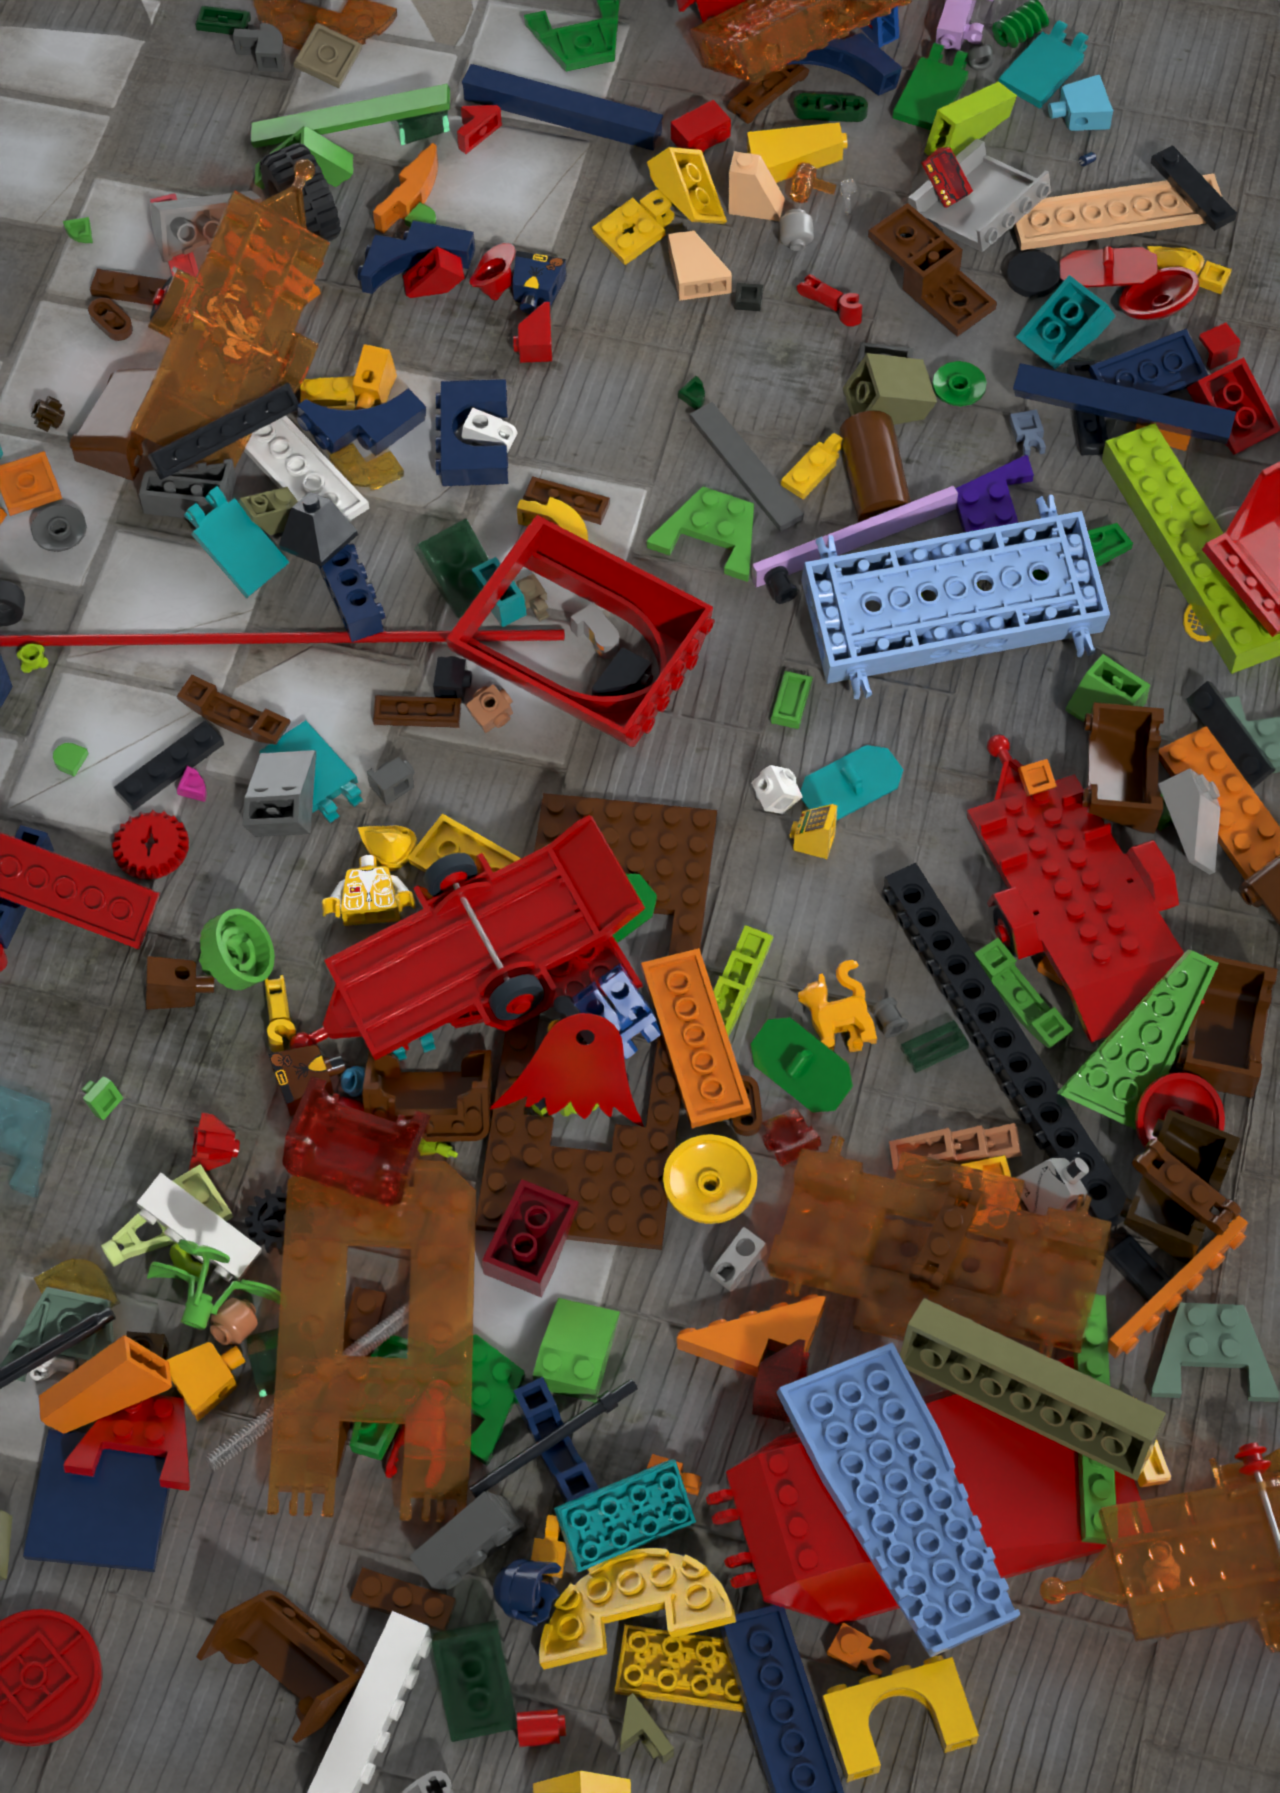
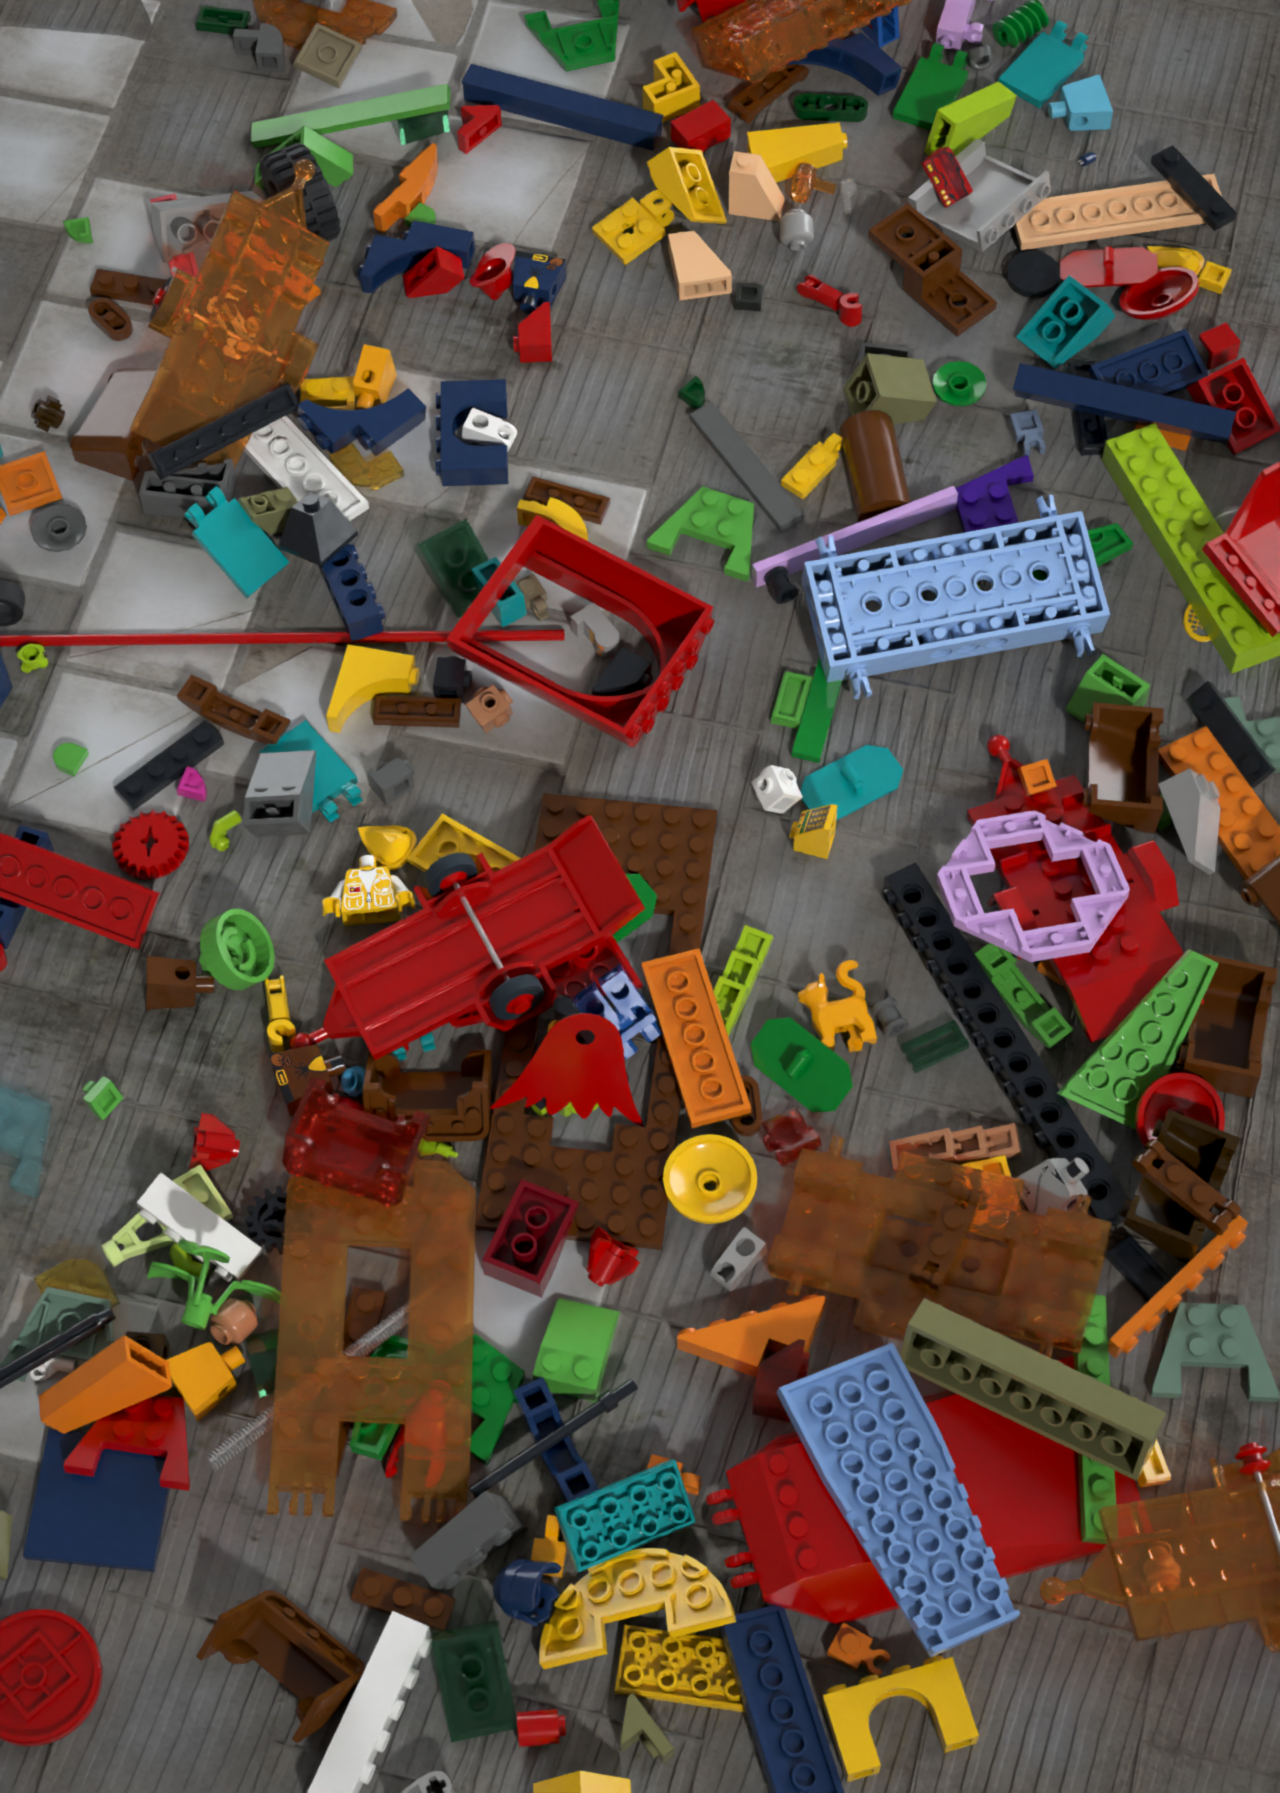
(221, 826): none -> lime arm
(367, 674): none -> yellow arch
(609, 1259): none -> red brick
(673, 88): none -> yellow brick
(816, 717): none -> green tile
(1002, 927): none -> lavender plate

